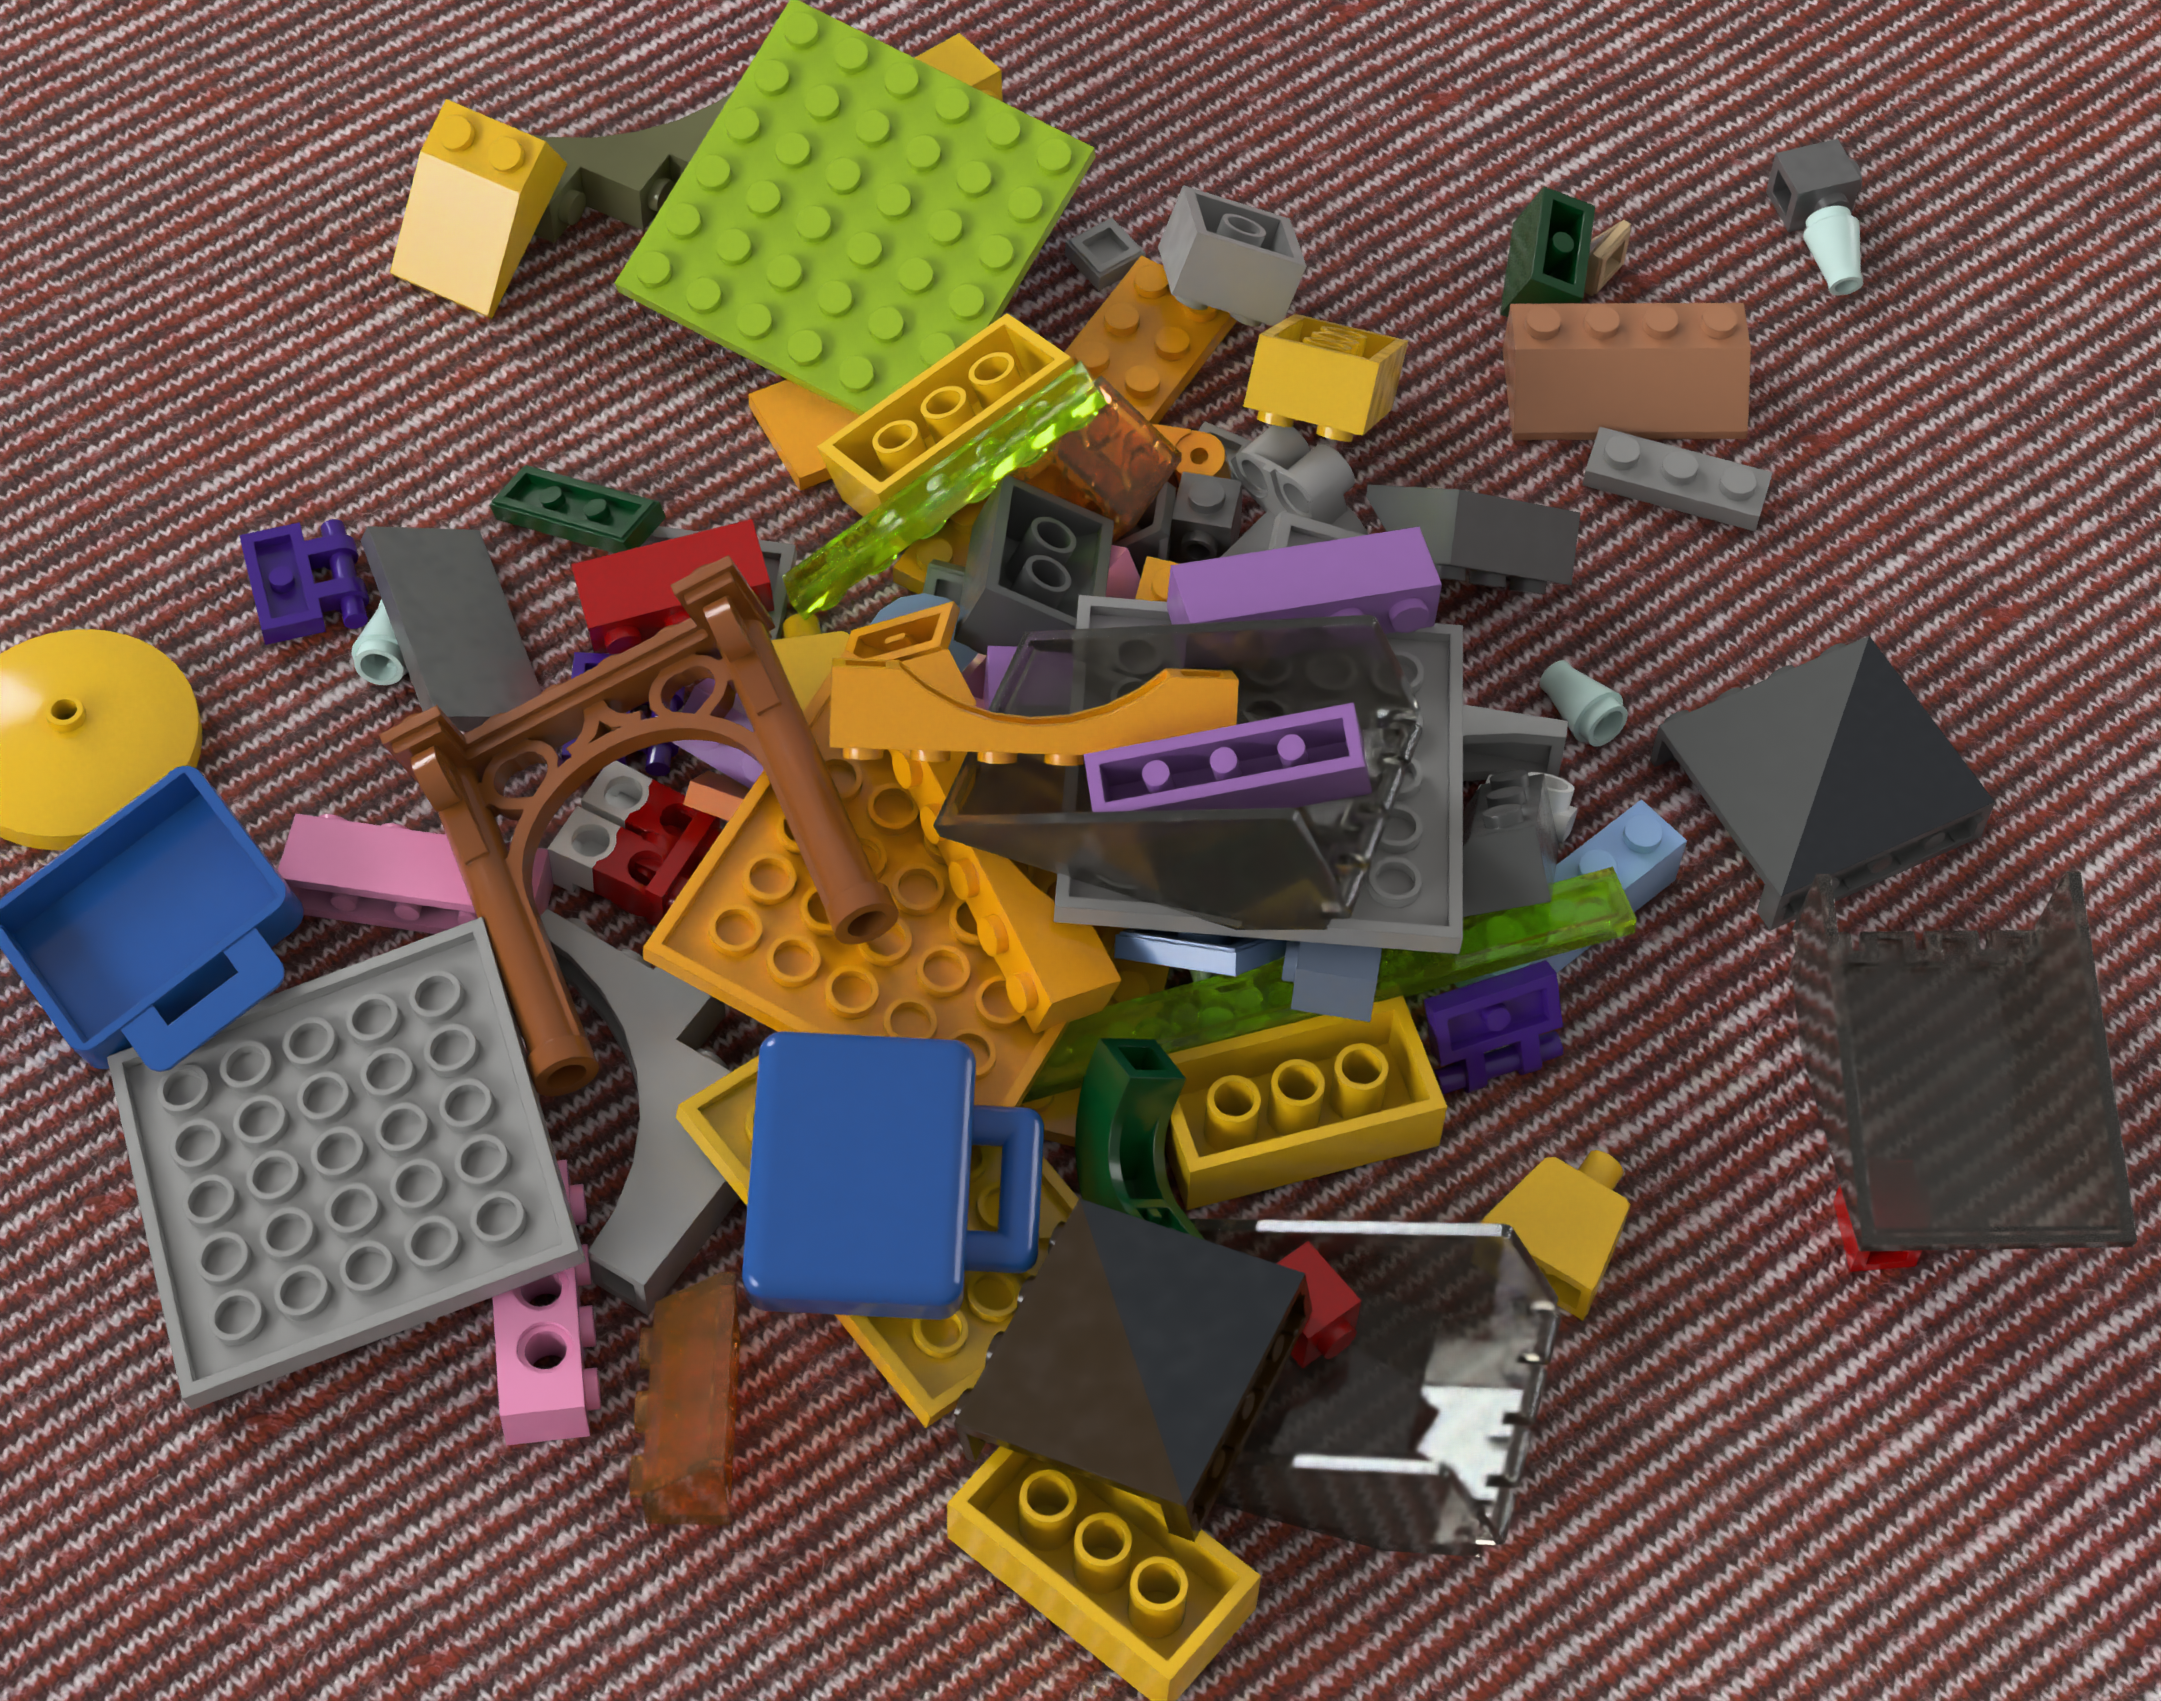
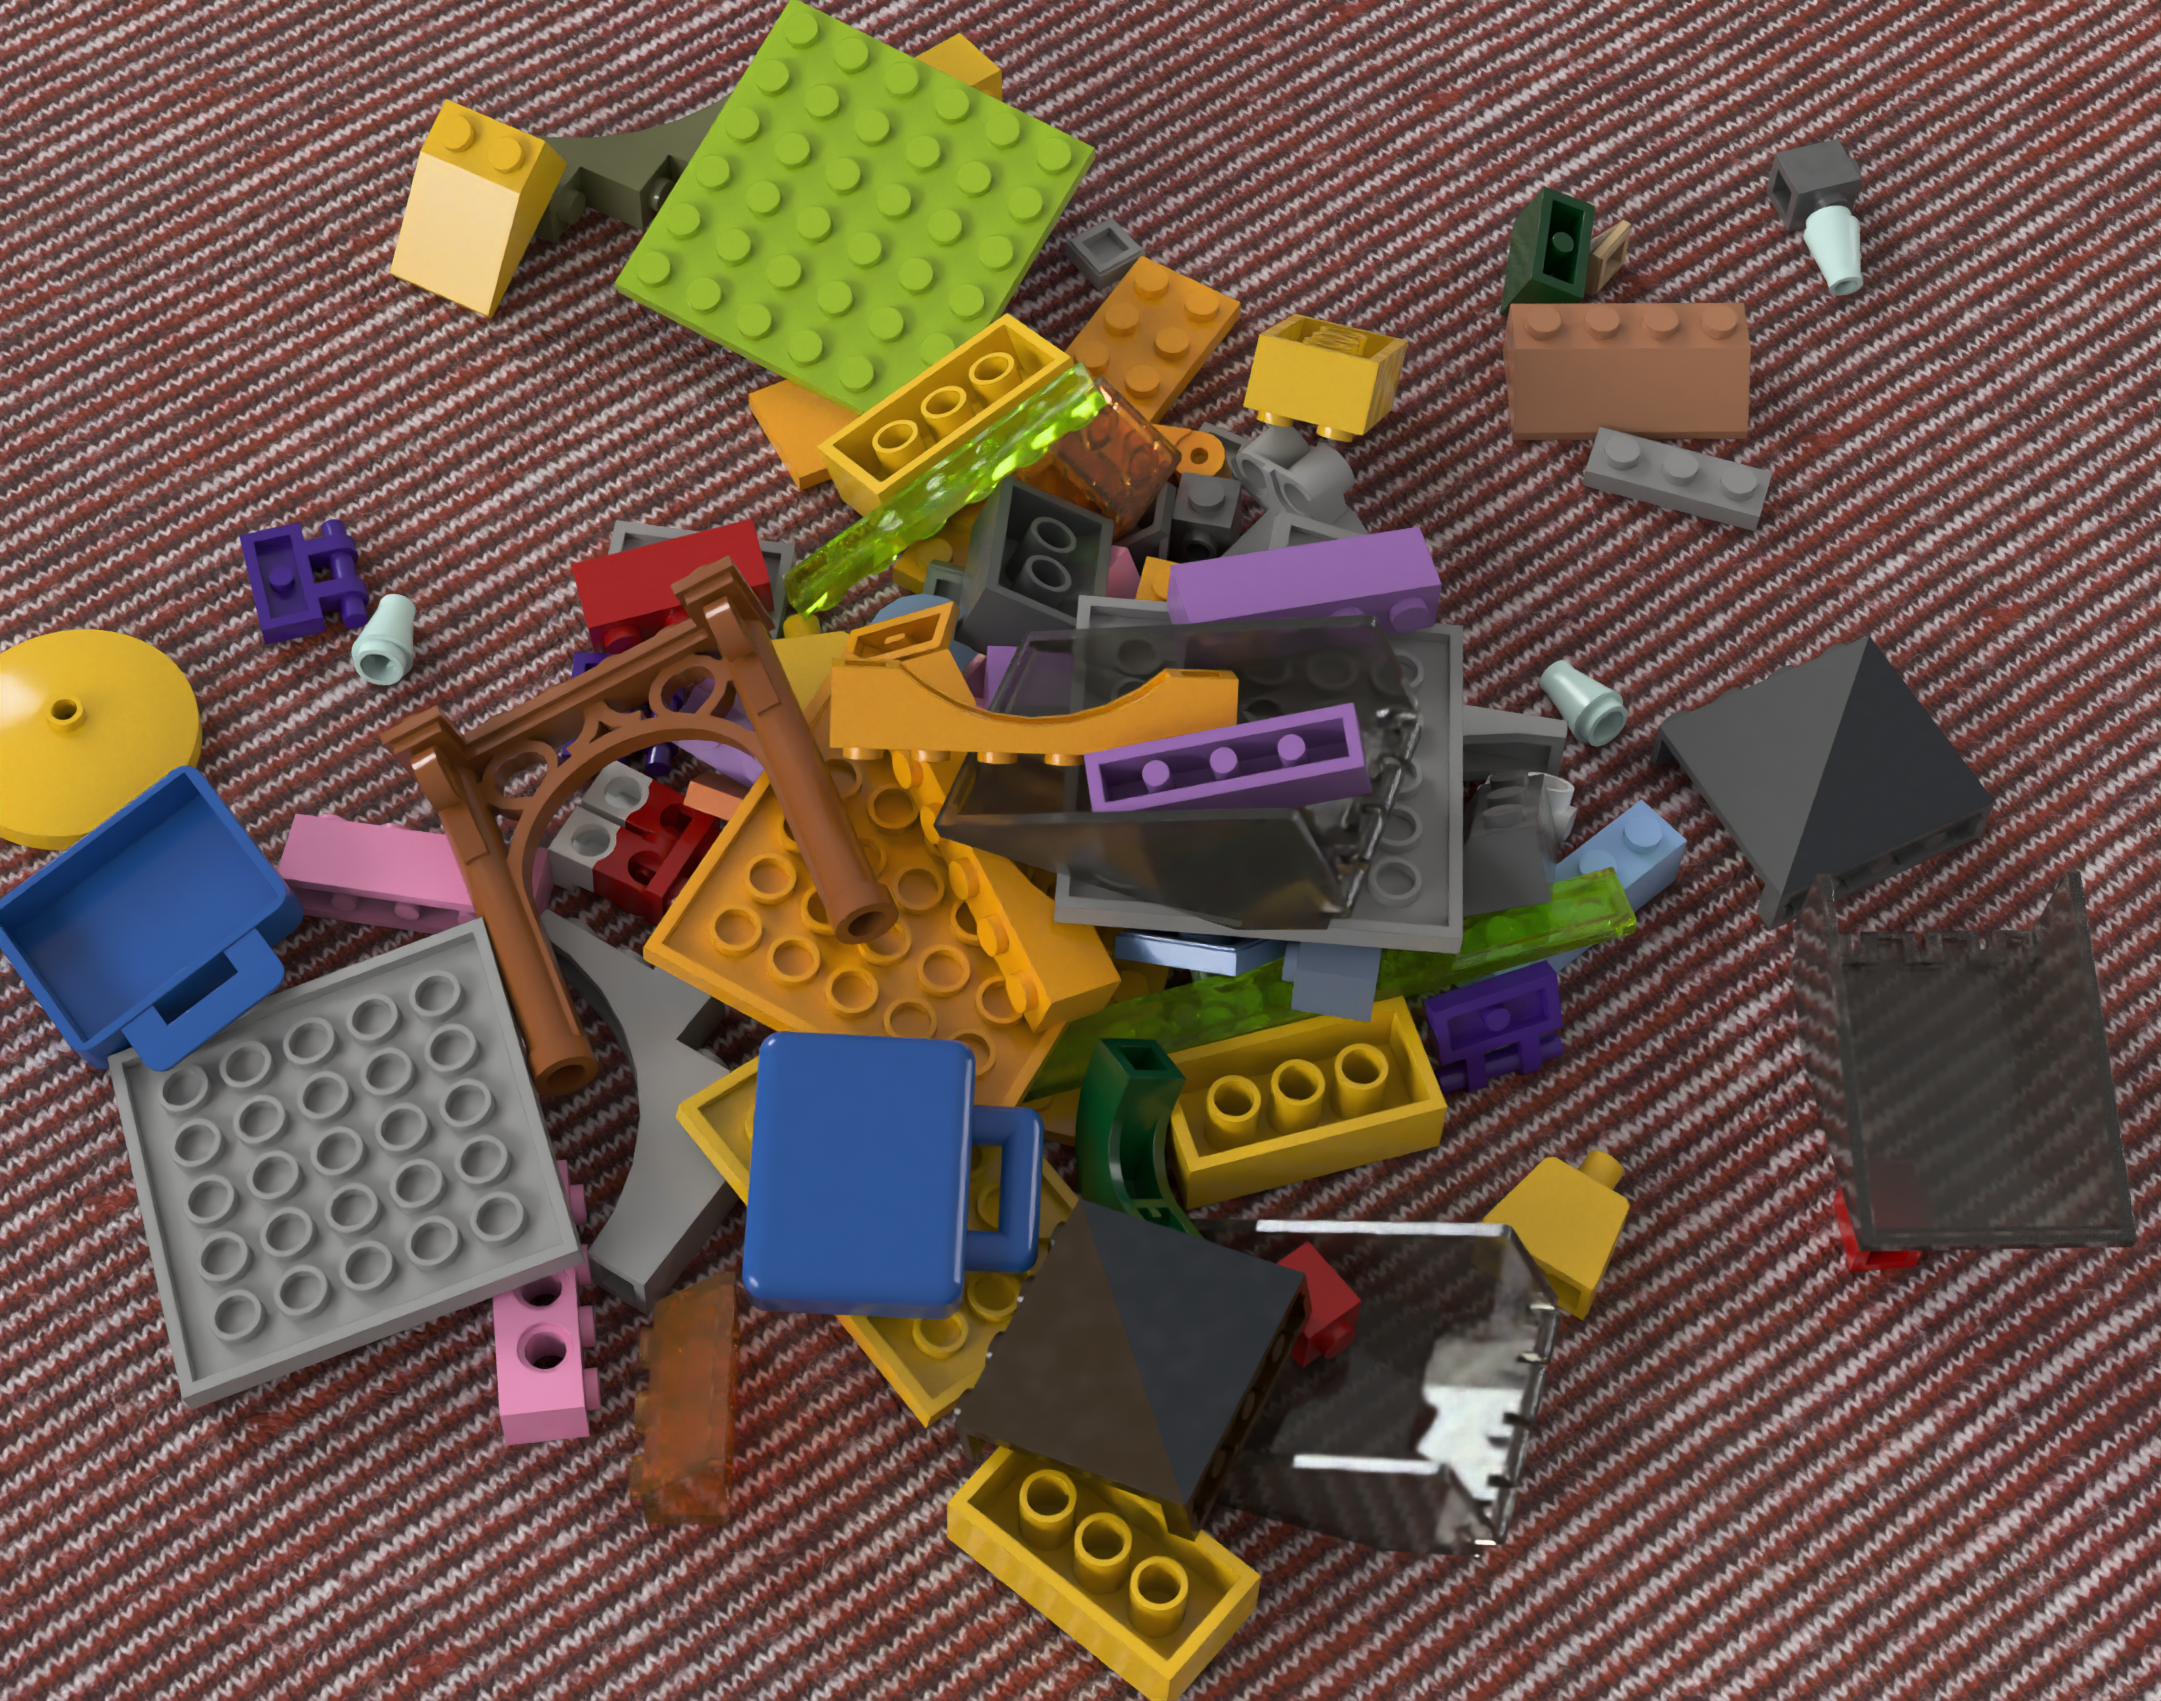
(451, 621): flat silver tile -> none
(577, 510): dark green tile -> none
(1231, 258): light grey brick -> none
(1484, 535): dark grey slope -> none

